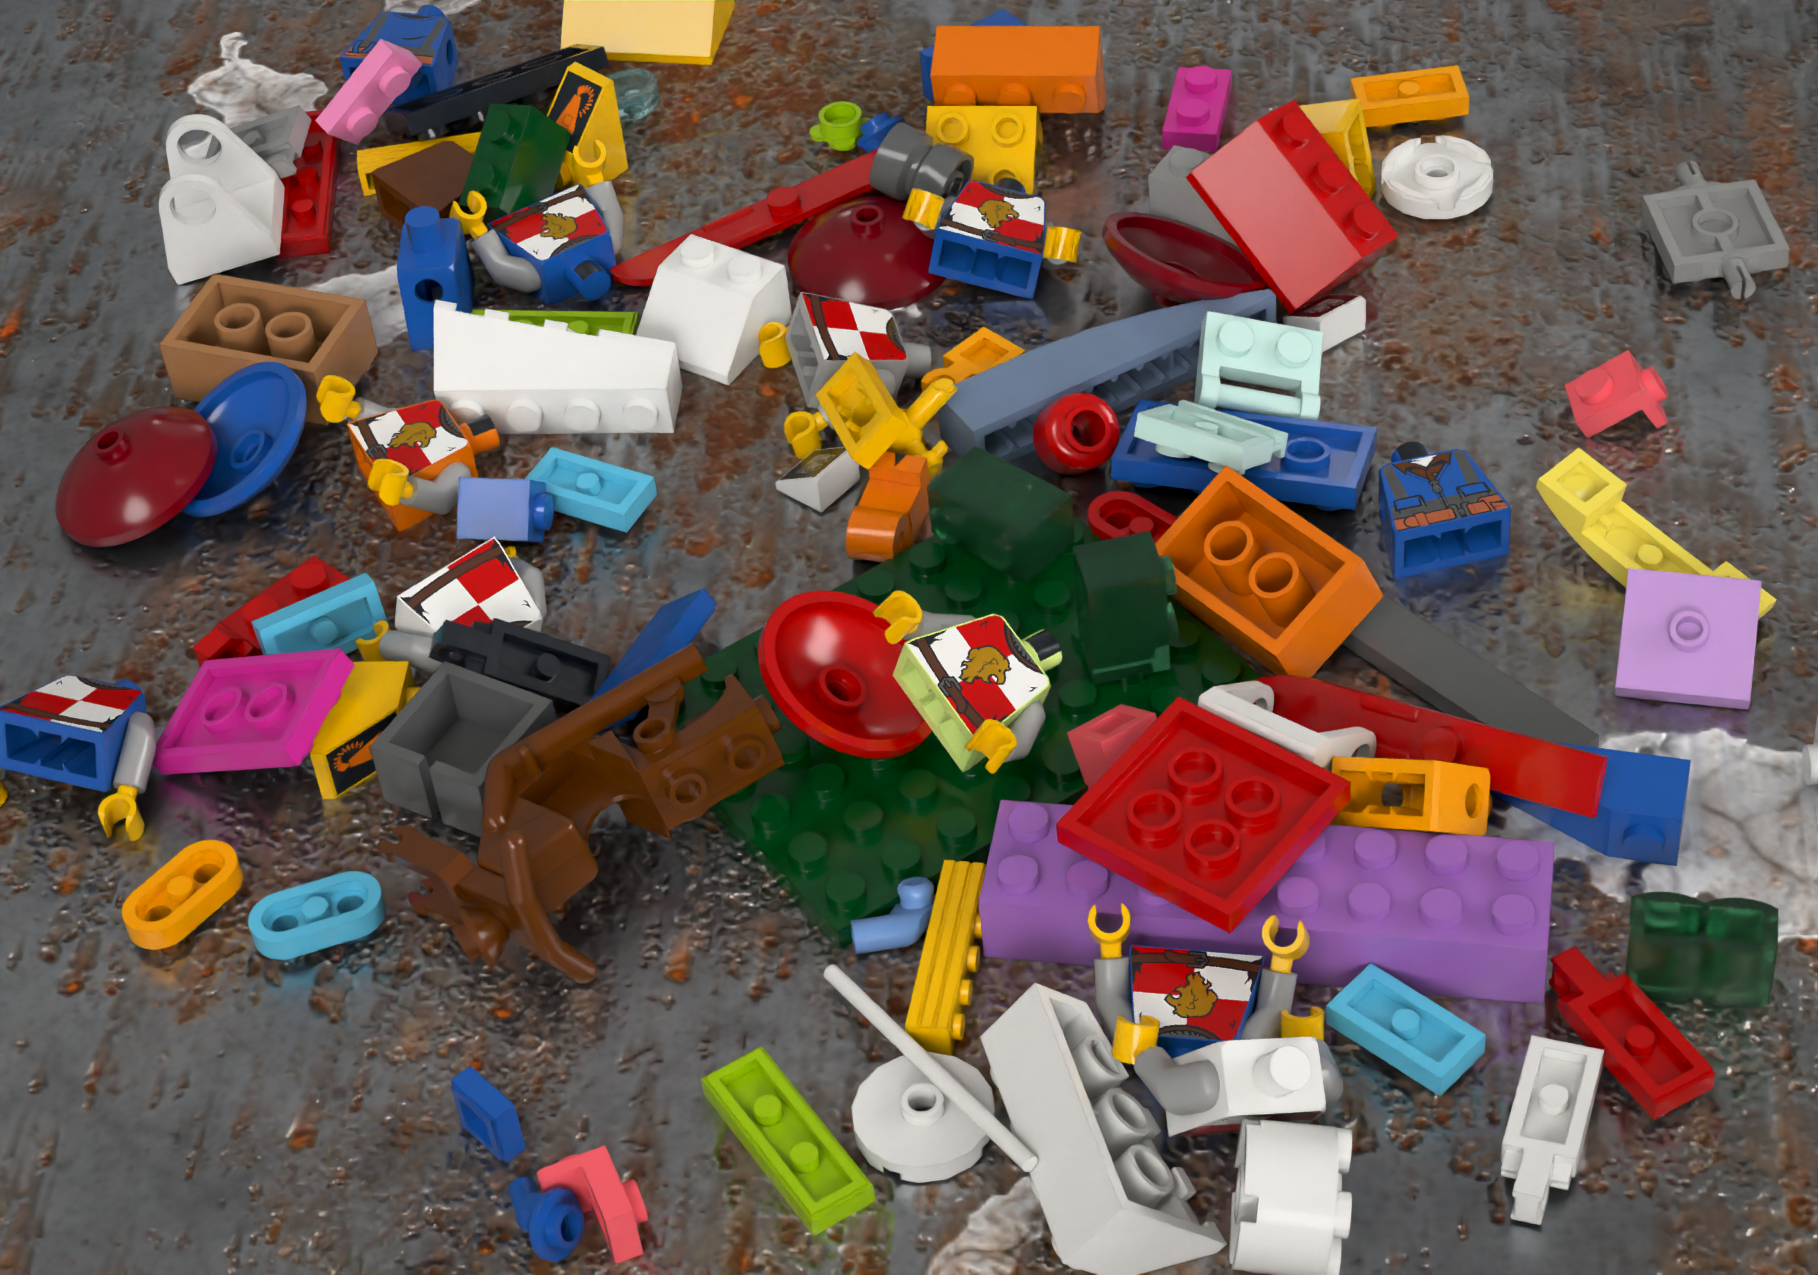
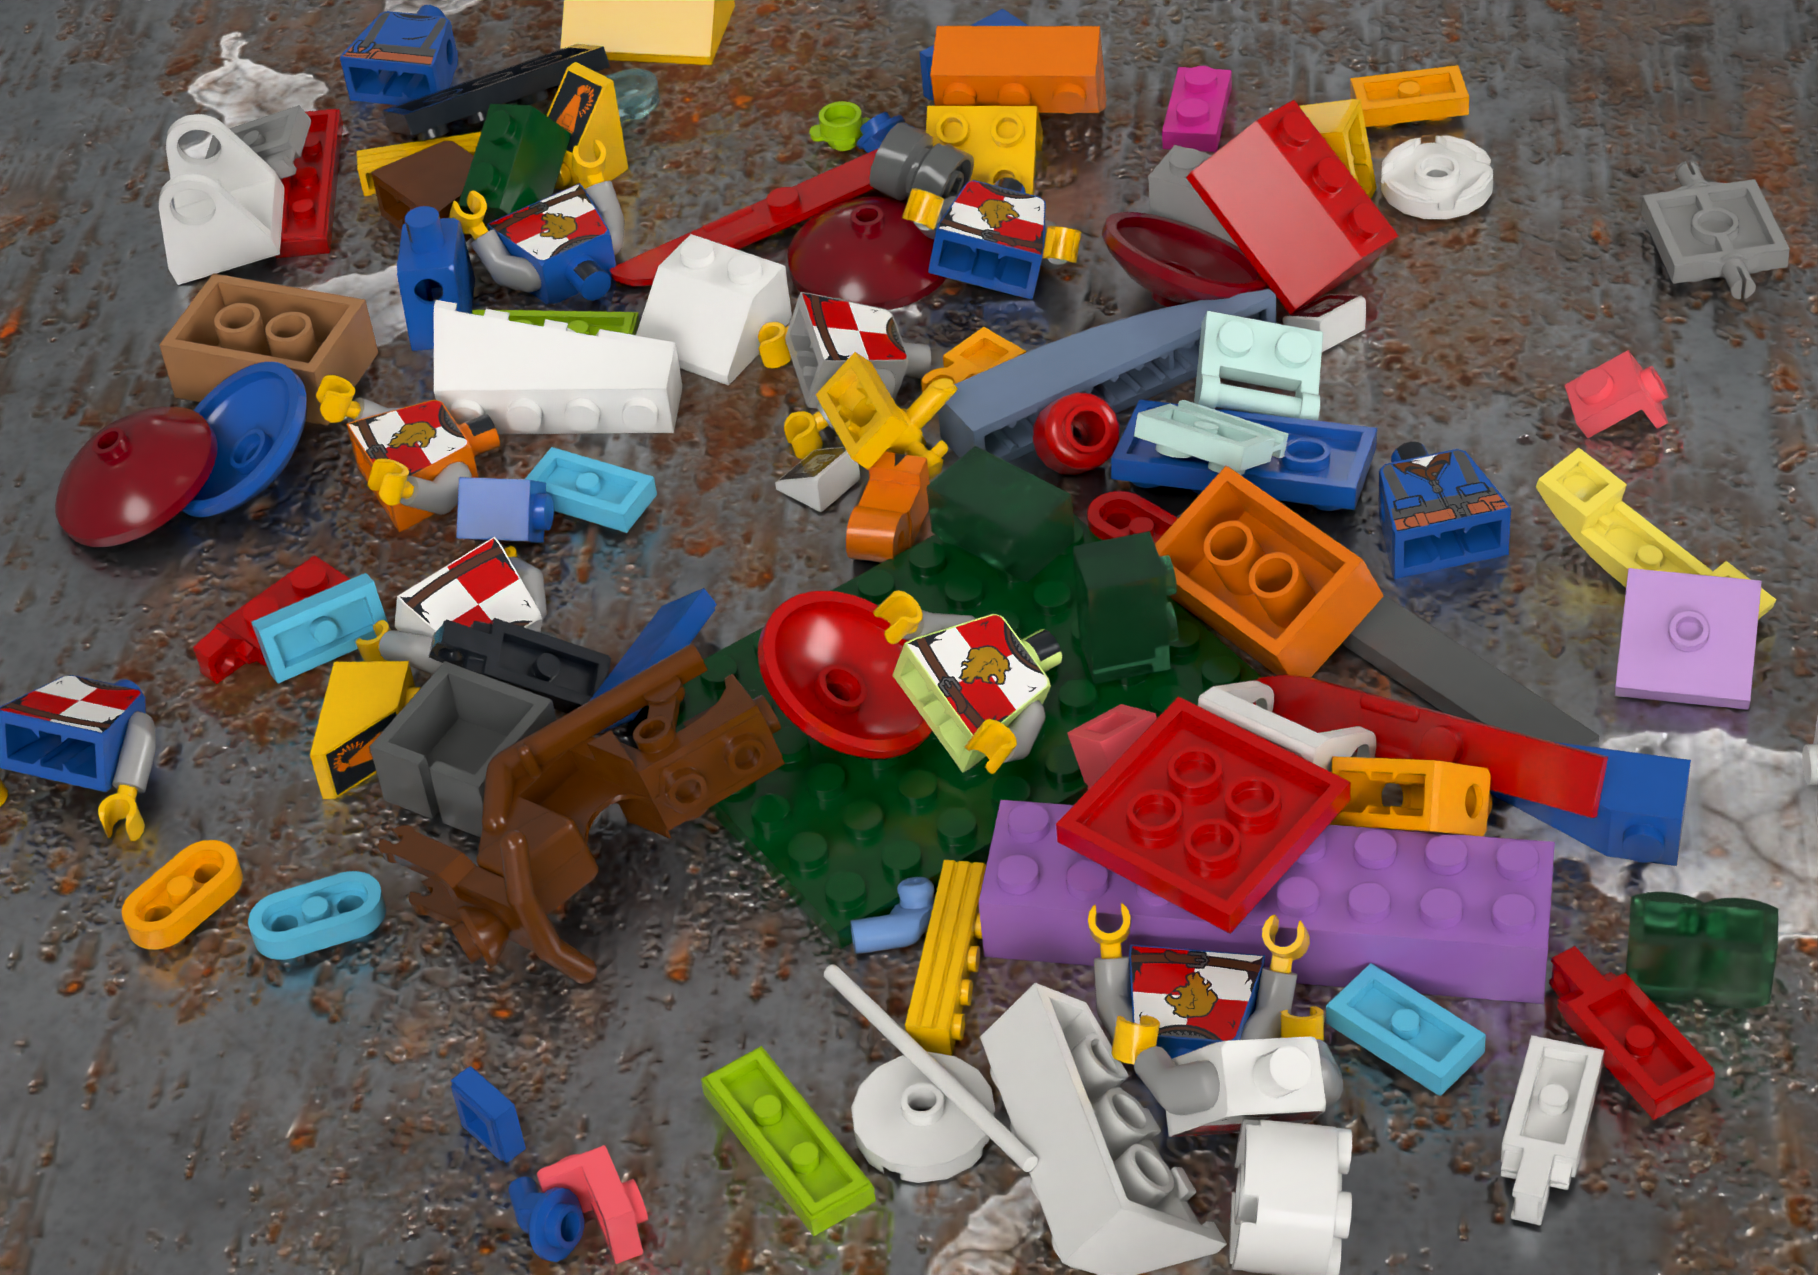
(252, 712): dark pink plate -> none
(369, 92): bright pink plate -> none

